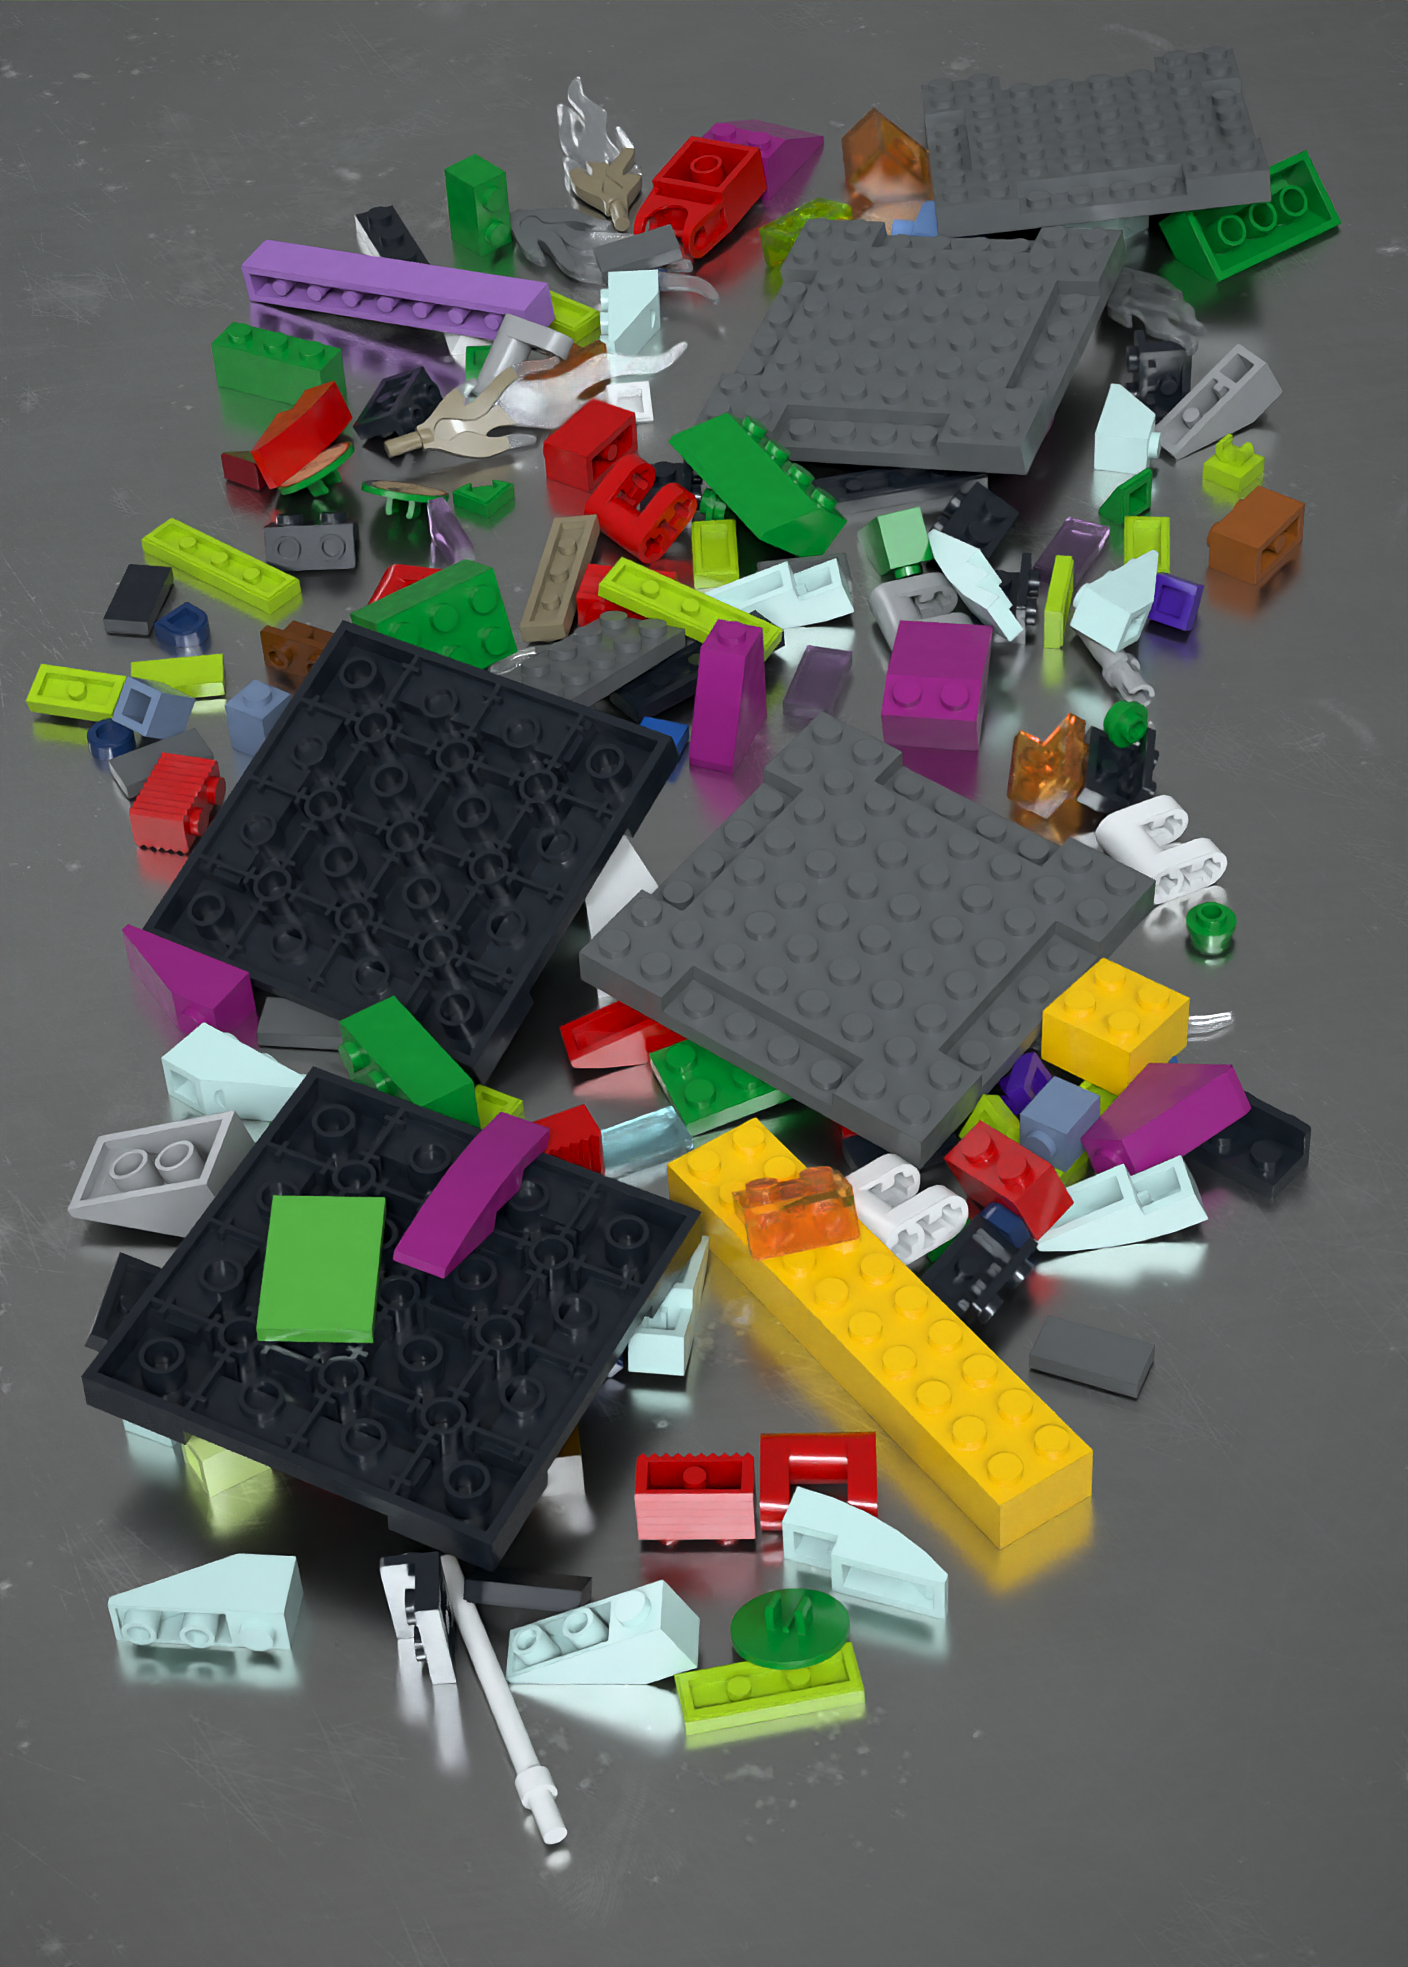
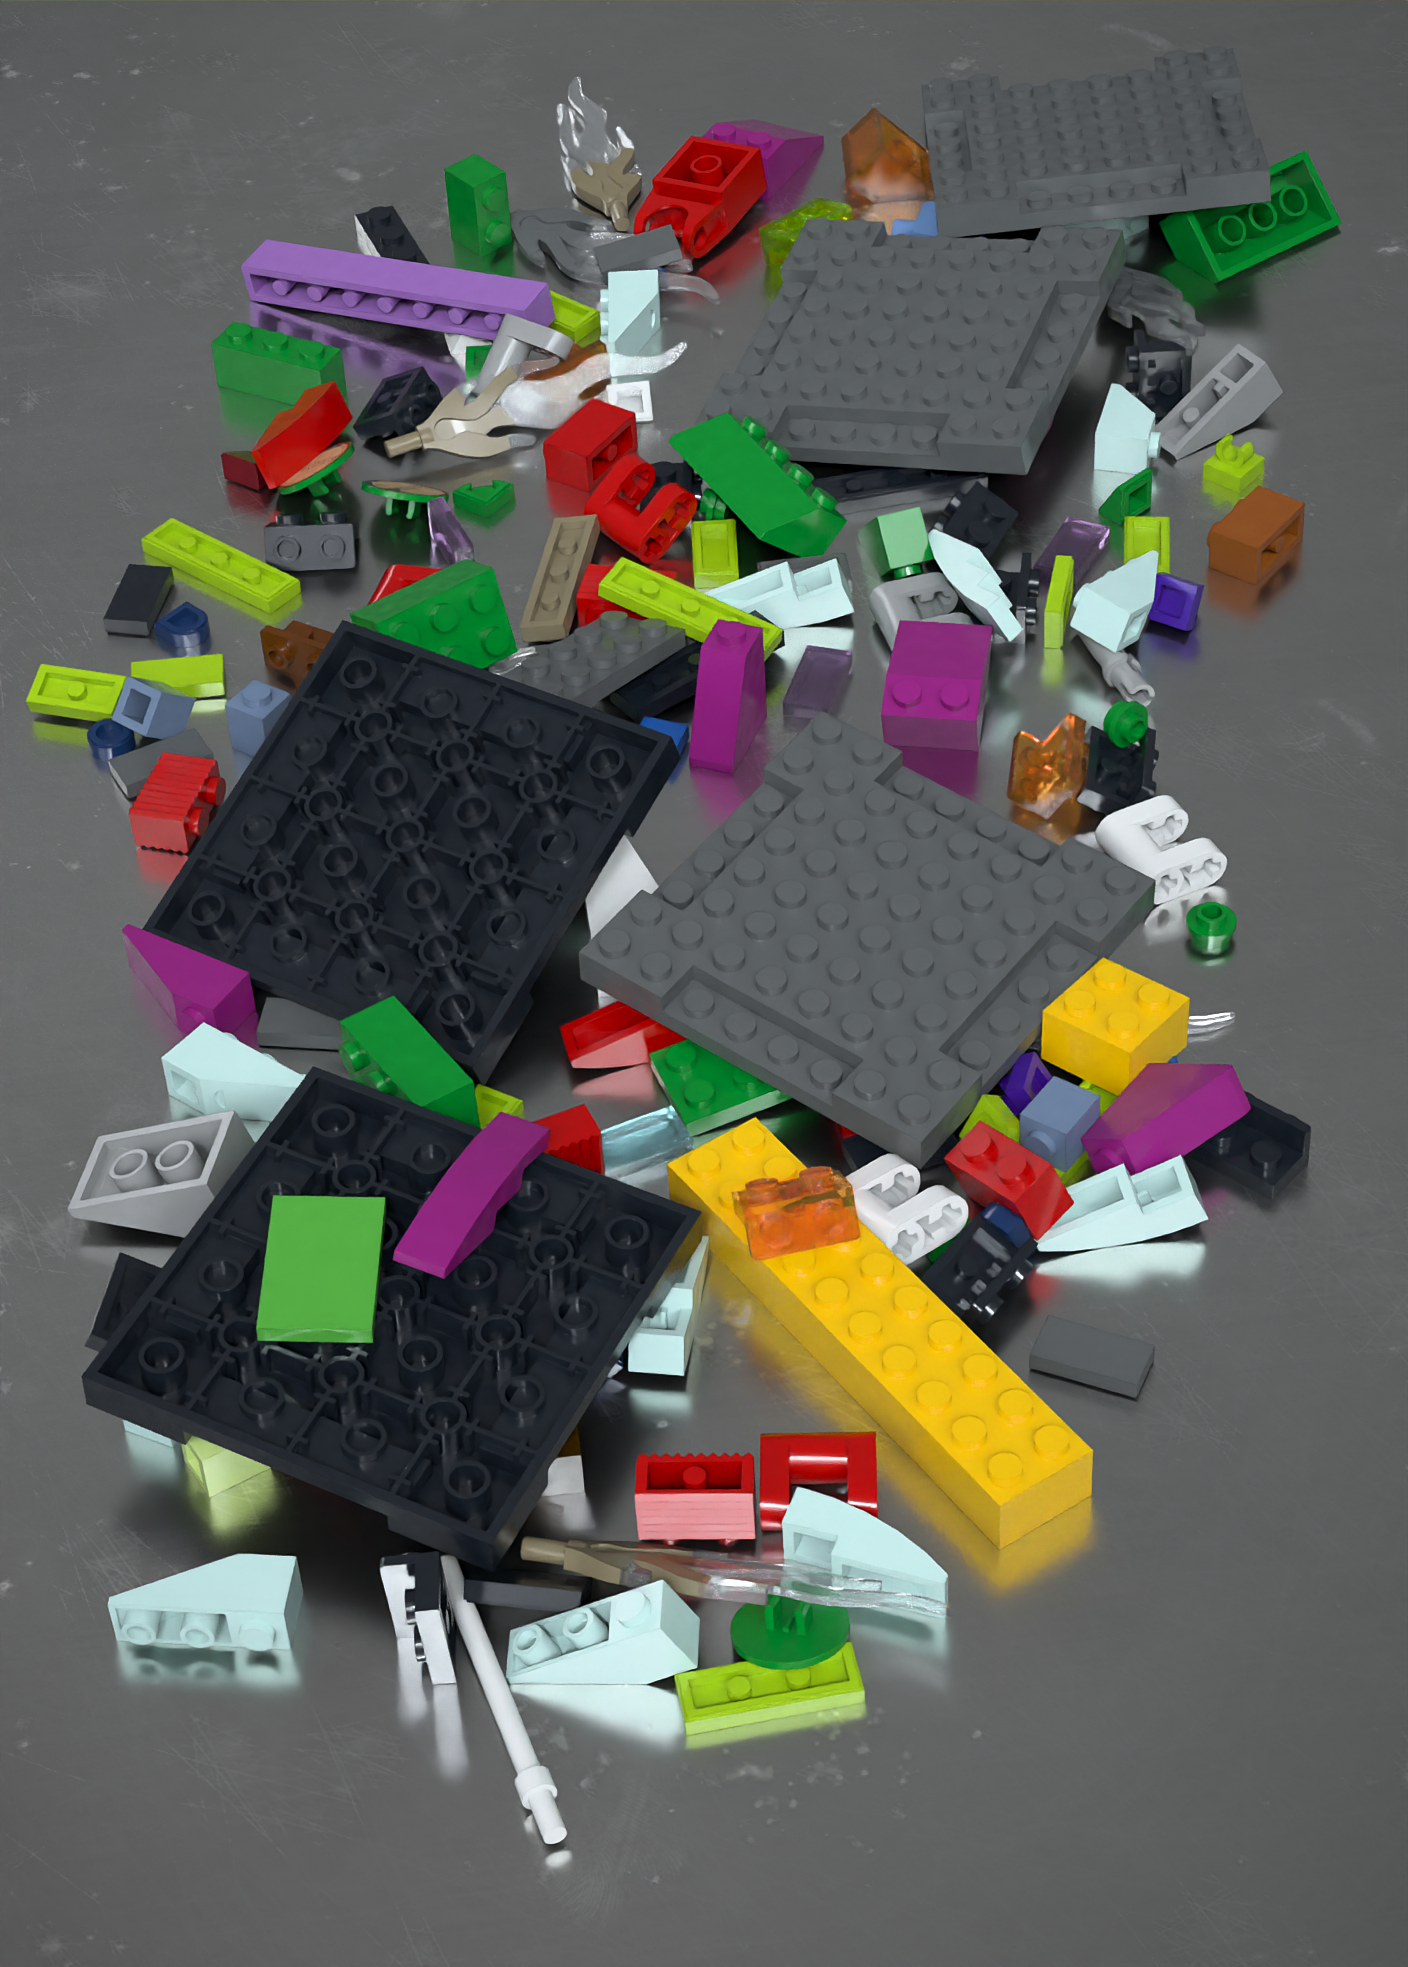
(715, 1576): none -> piece

